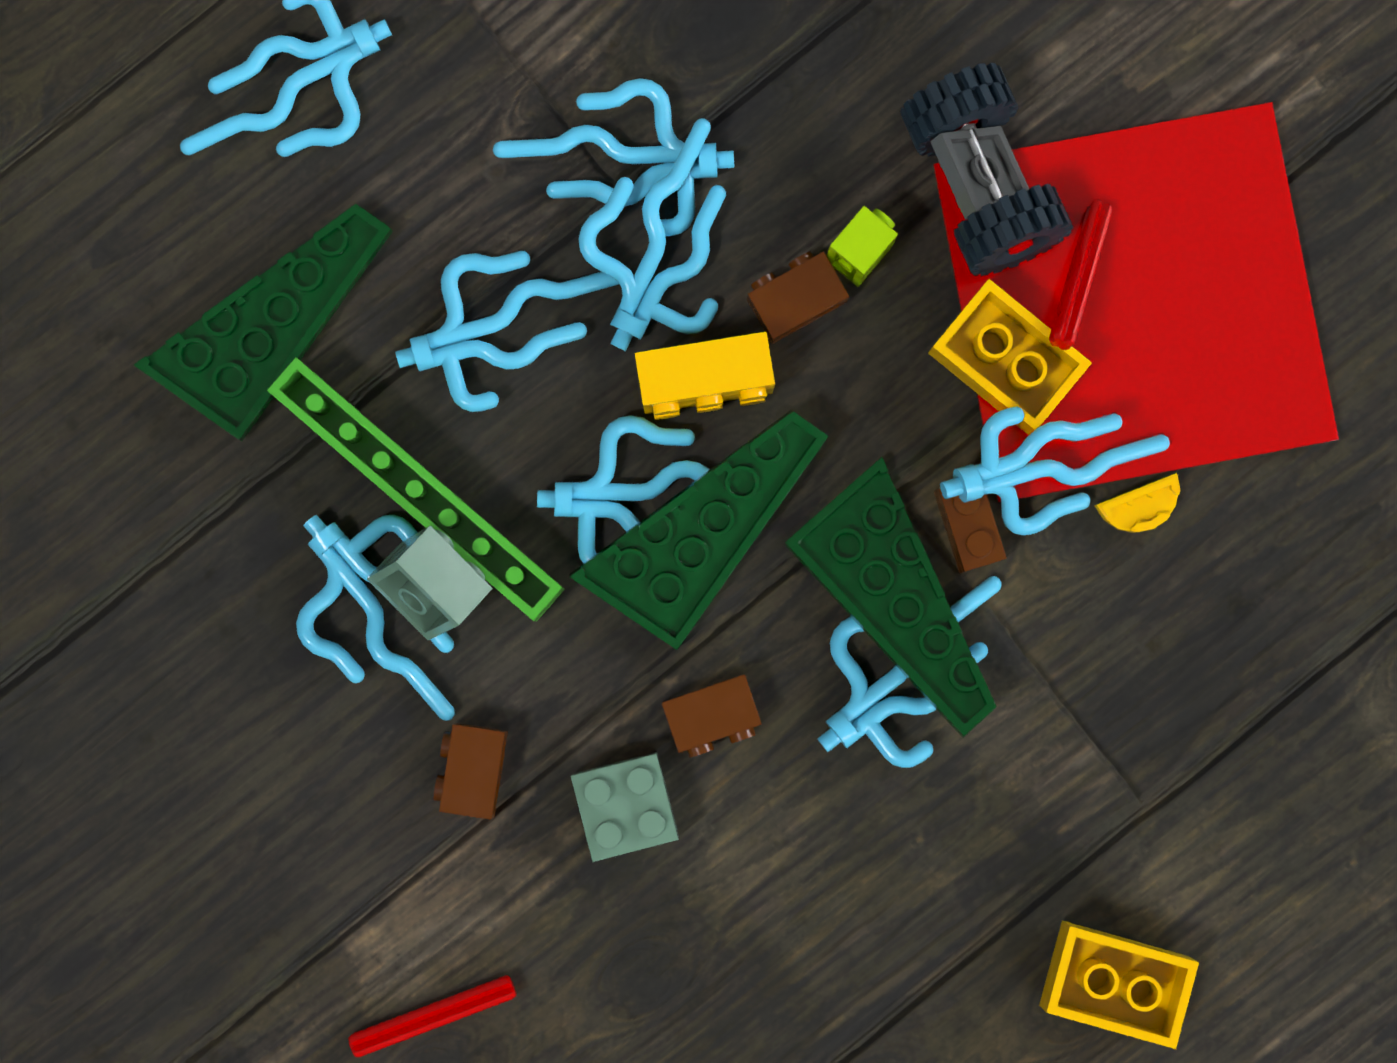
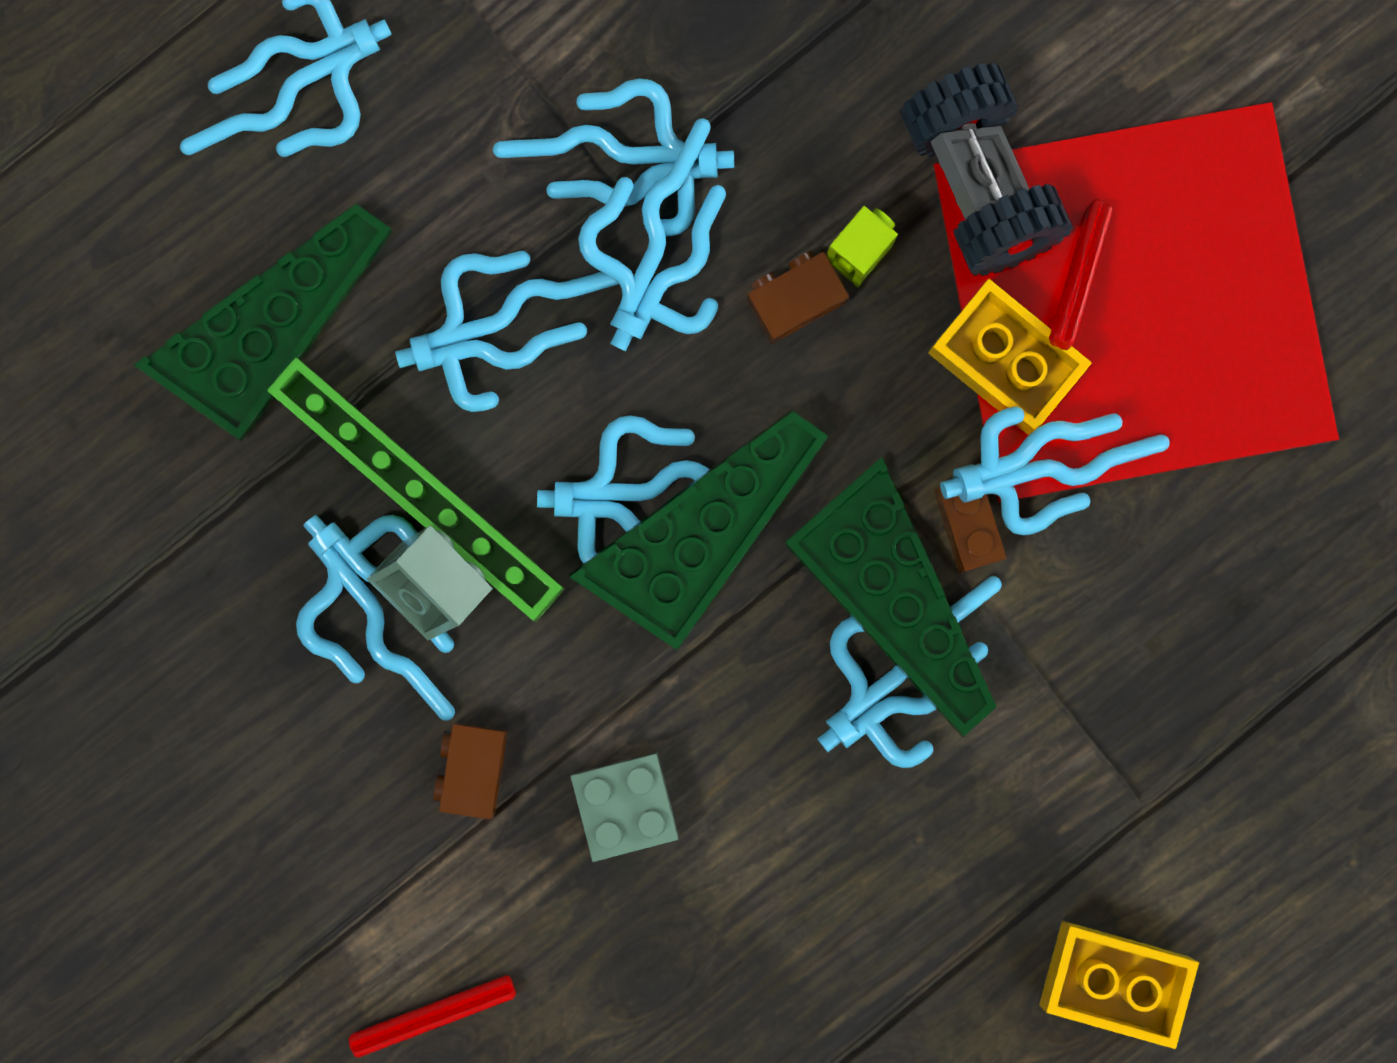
(705, 375): yellow brick -> none
(712, 715): reddish brown brick -> none
(1143, 507): yellow plate -> none

